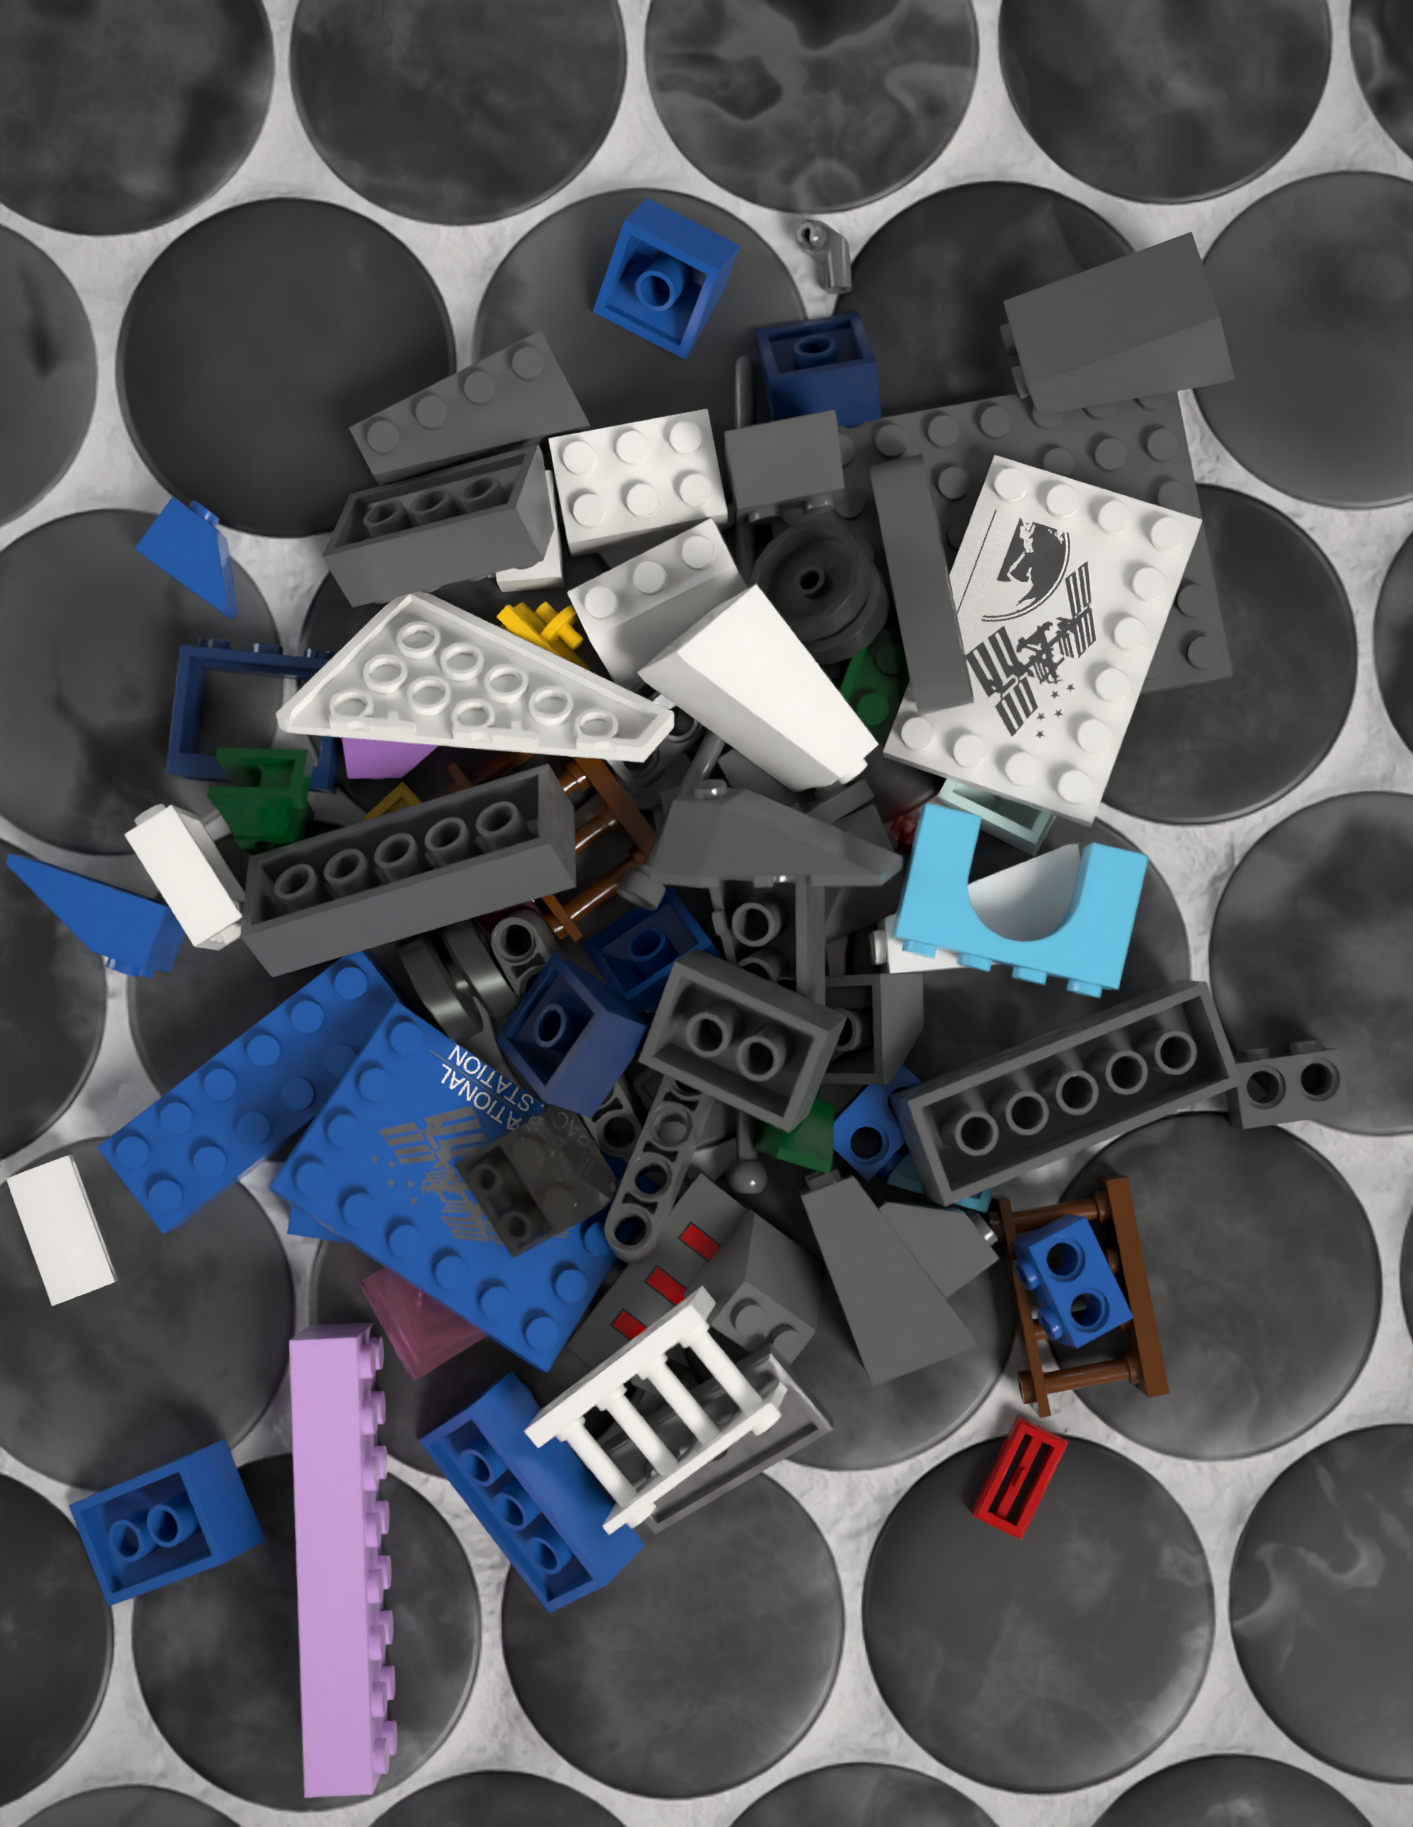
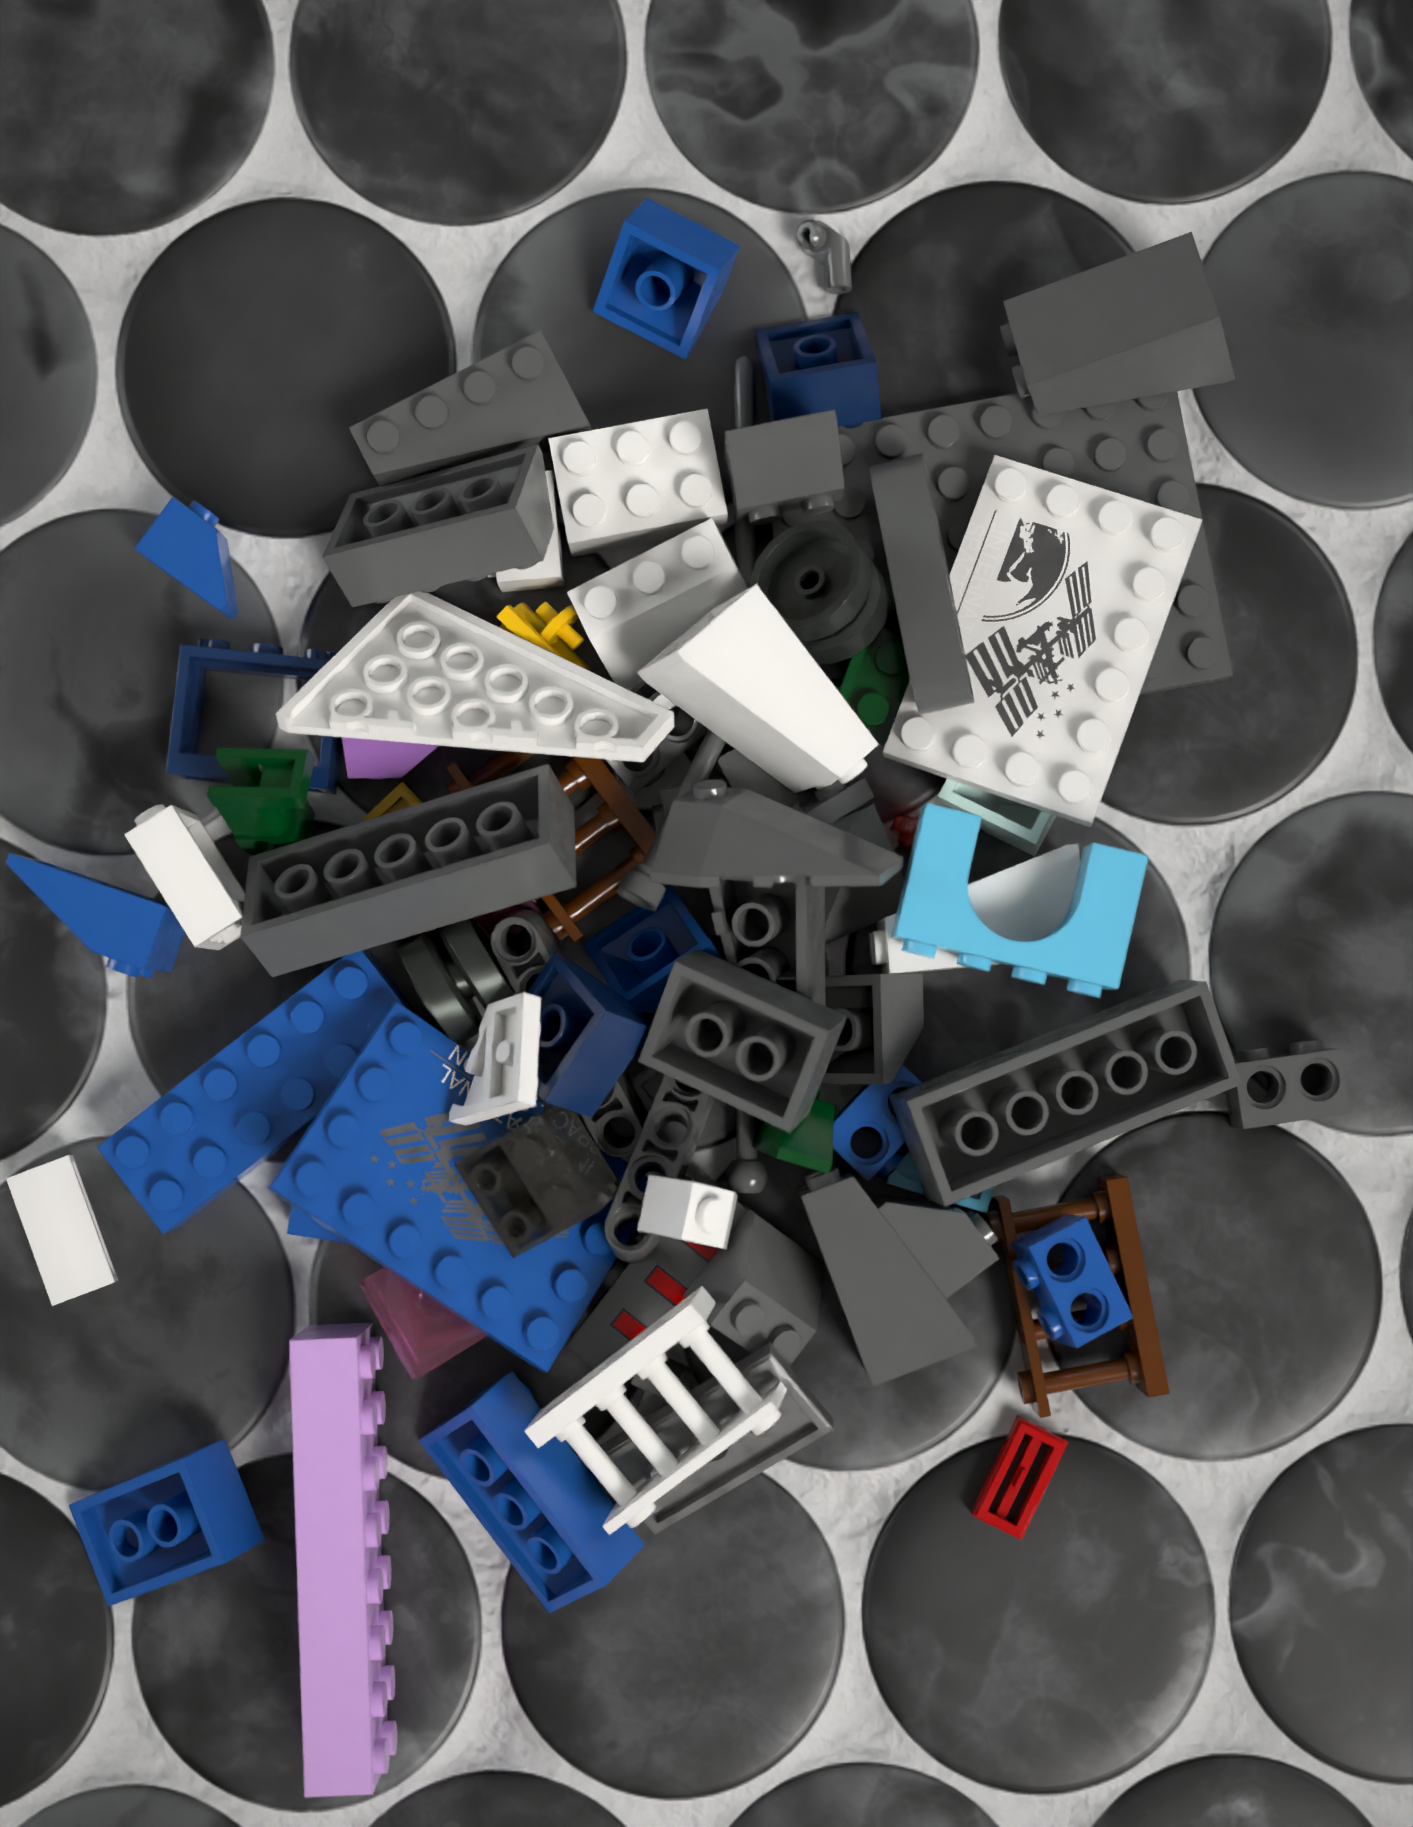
(503, 1061): none -> white wing
(687, 1211): none -> white slope

